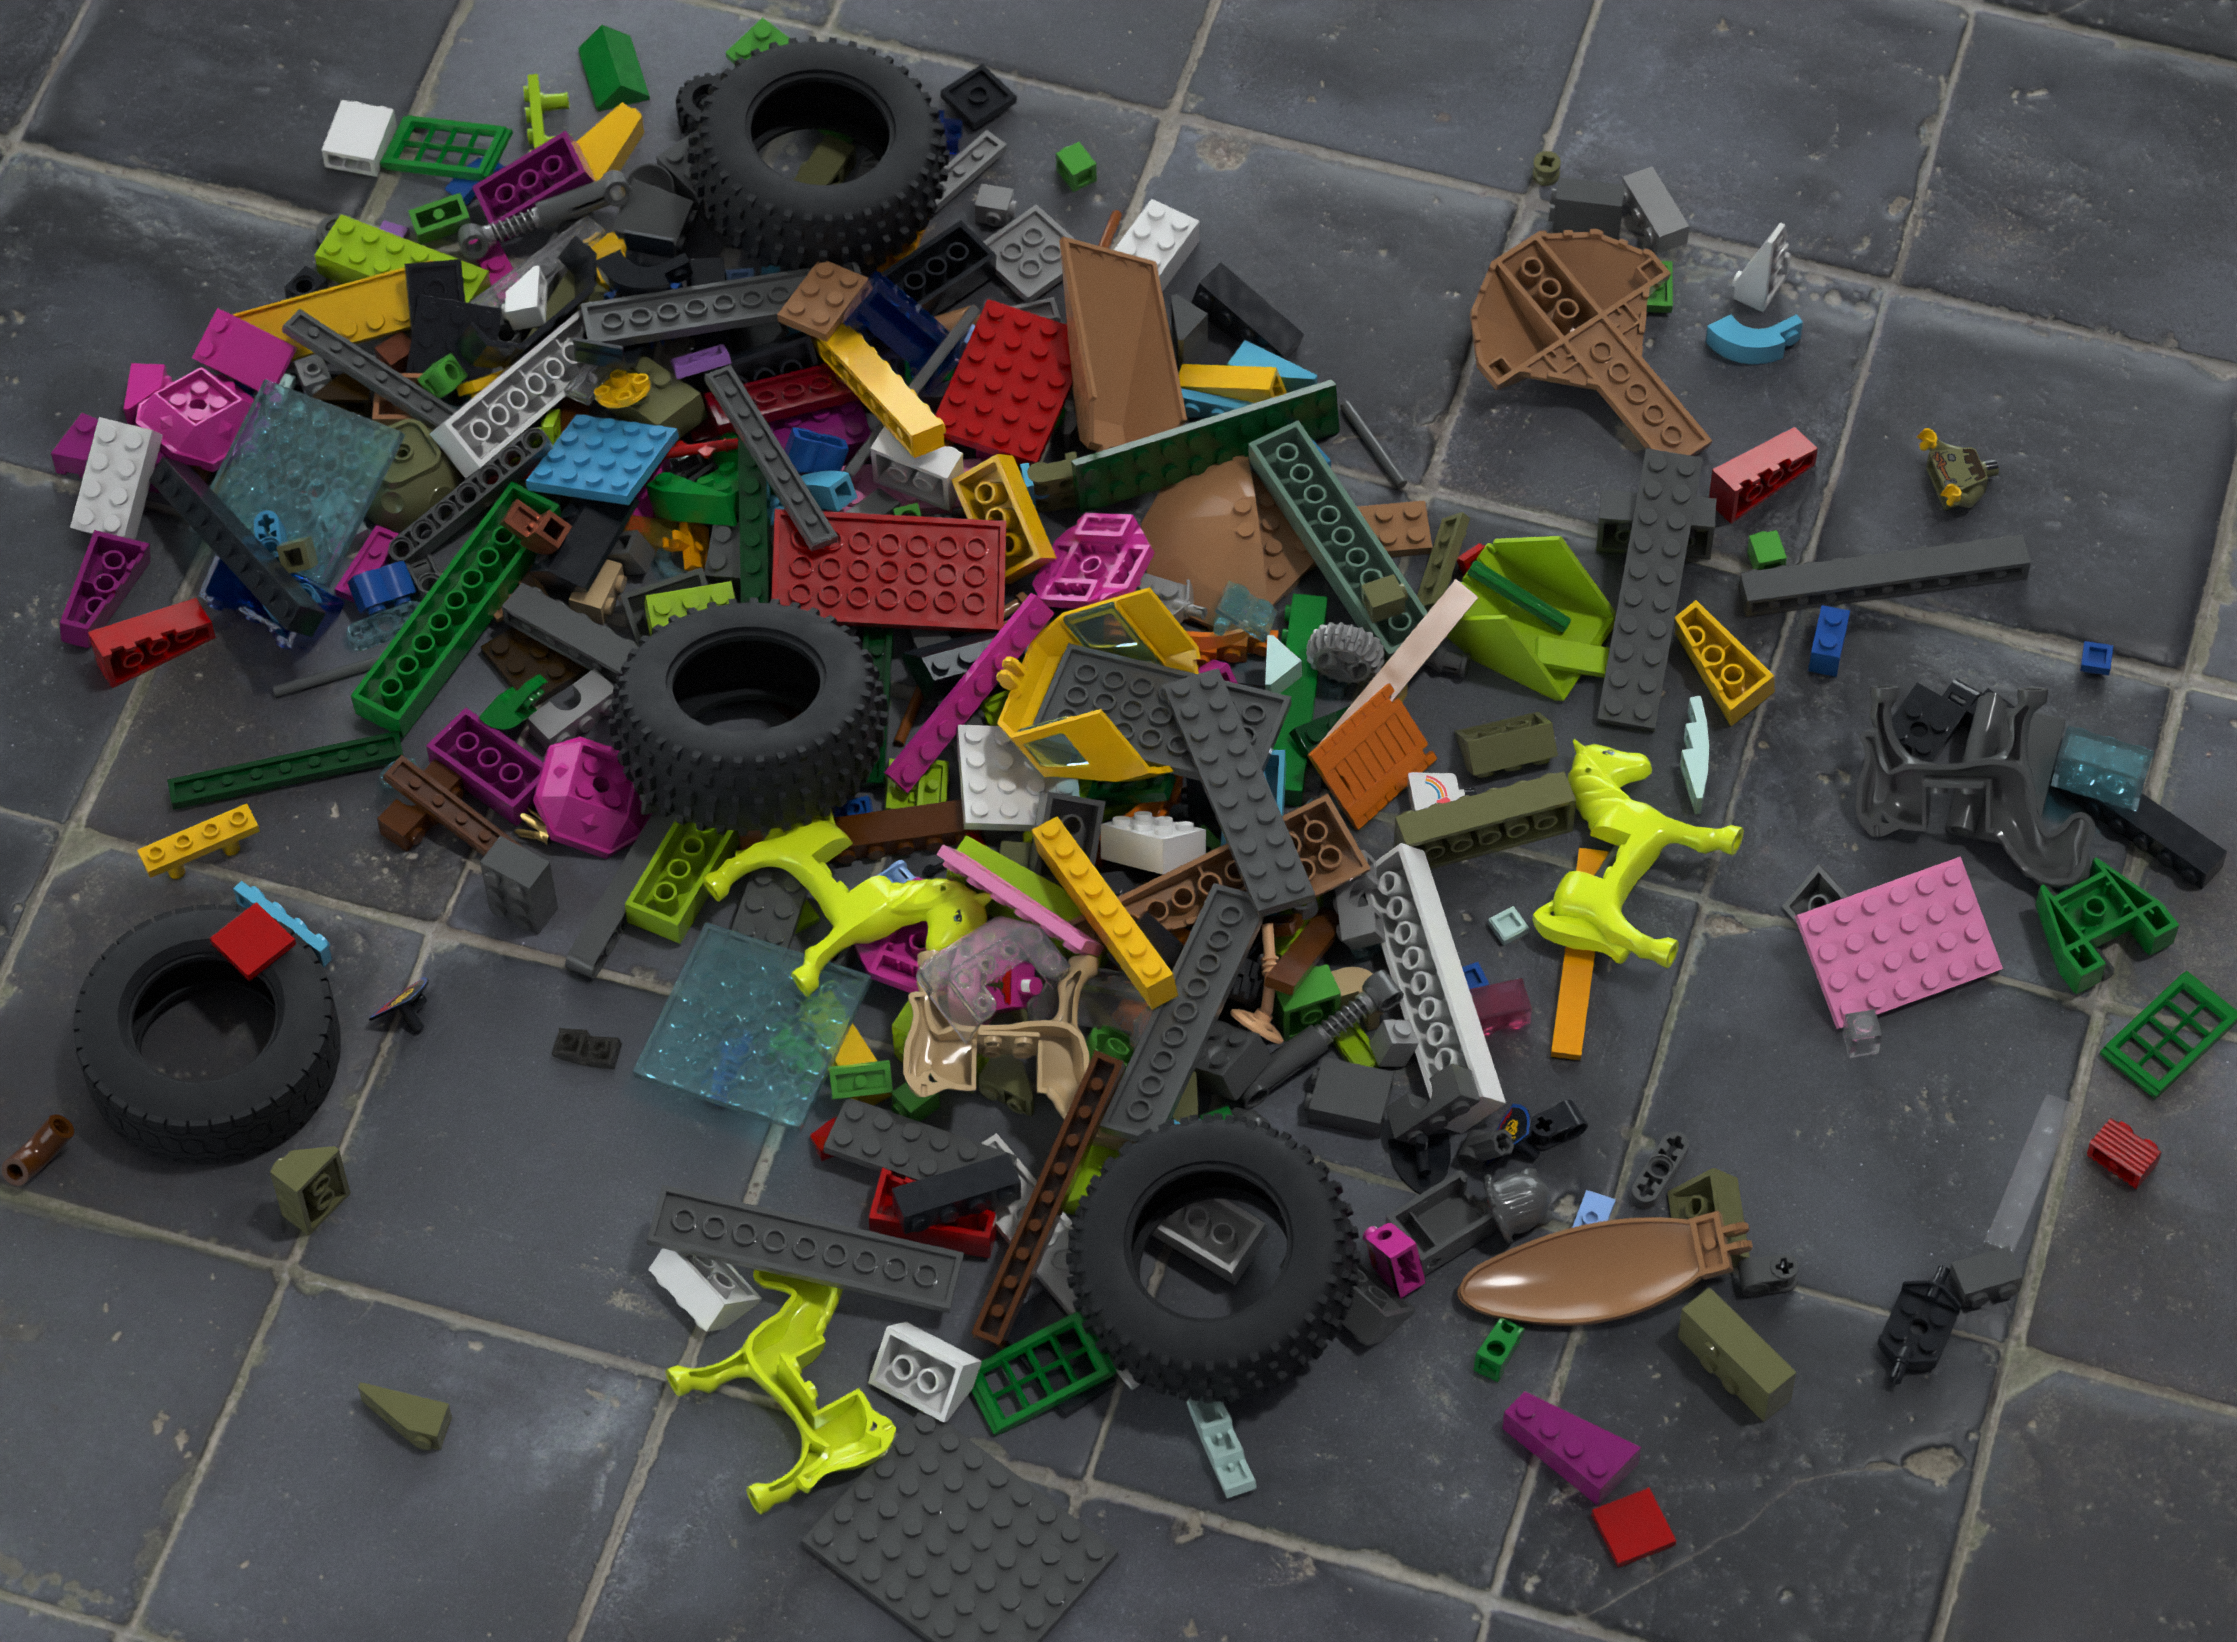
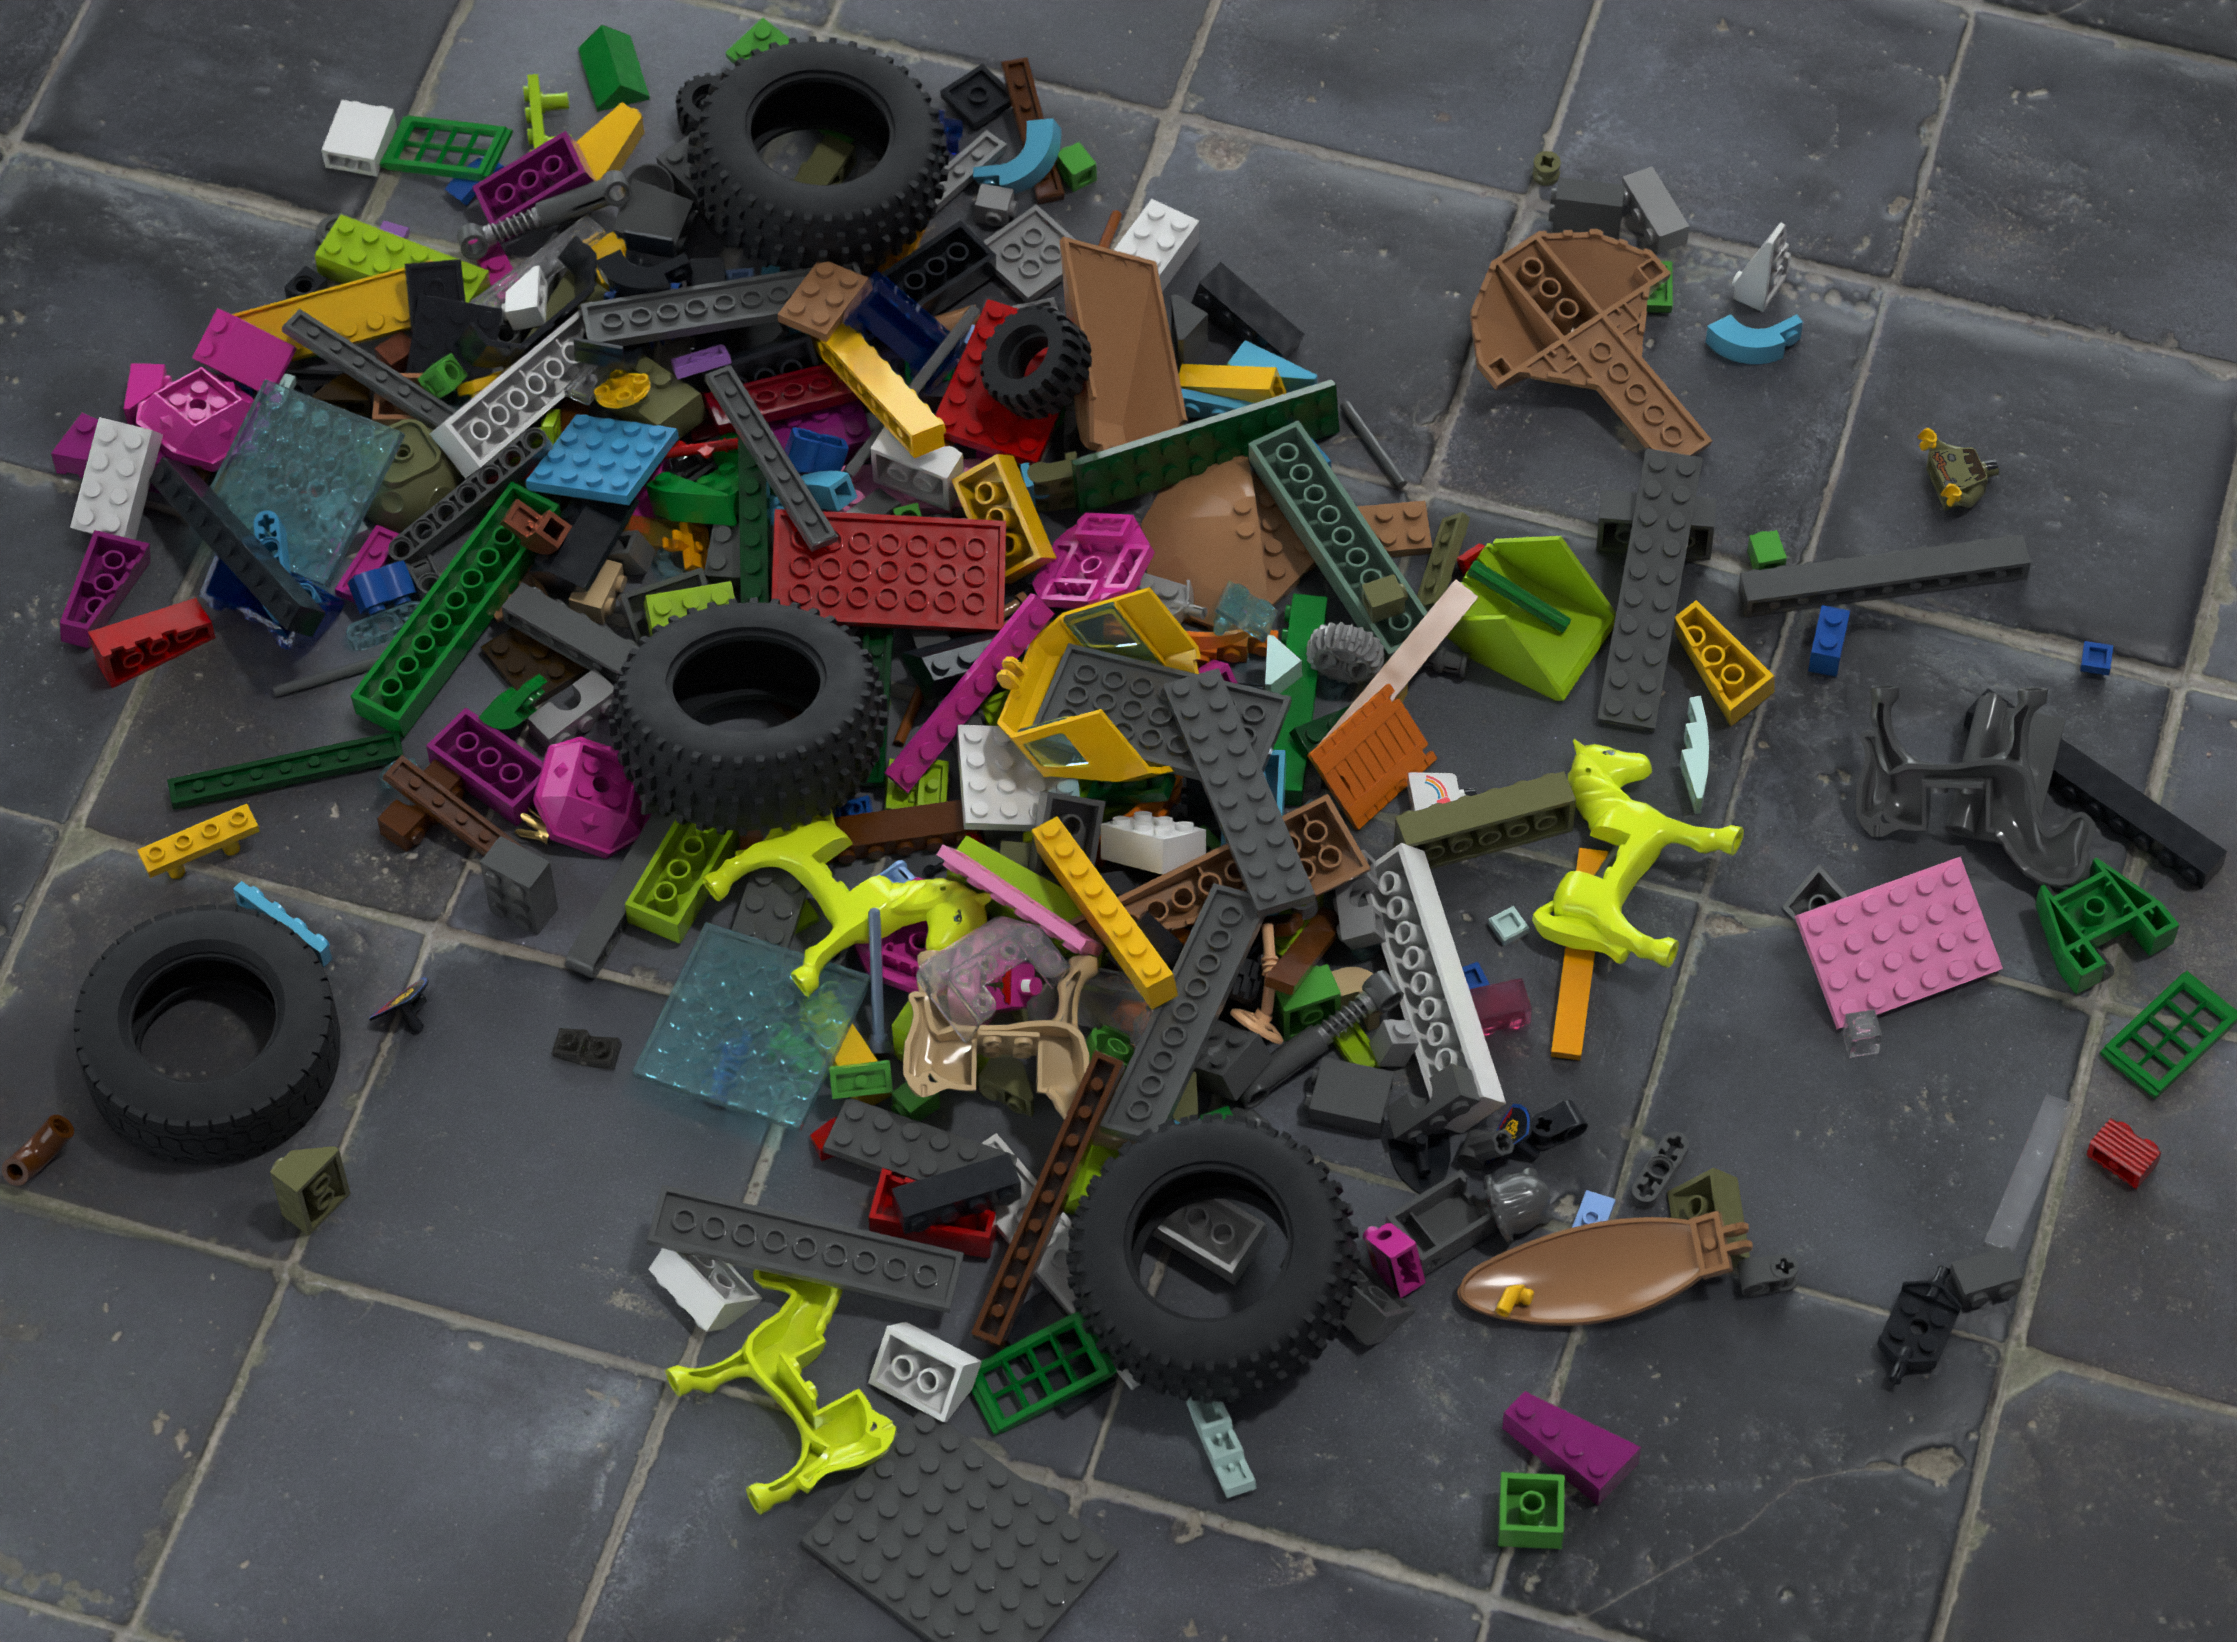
(252, 941): red tile -> none
(297, 554): olive brick -> none
(312, 374): light grey brick -> none
(414, 1417): olive slope -> none
(439, 218): bright green brick -> none
(878, 1039): none -> sand blue piece
(1025, 108): none -> reddish brown tile
(1031, 164): none -> medium azure arch
(1054, 380): none -> black tyre
(1498, 1349): green leg -> none
(1507, 744): olive slope -> none
(1513, 1295): none -> yellow arm
(1531, 1510): none -> bright green brick
(1572, 656): lime tile -> none
(1633, 1527): red tile -> none
(1736, 1354): olive brick -> none
(1760, 473): red wedge -> none
(1934, 712): black hinge -> none
(2102, 768): clear light blue brick -> none

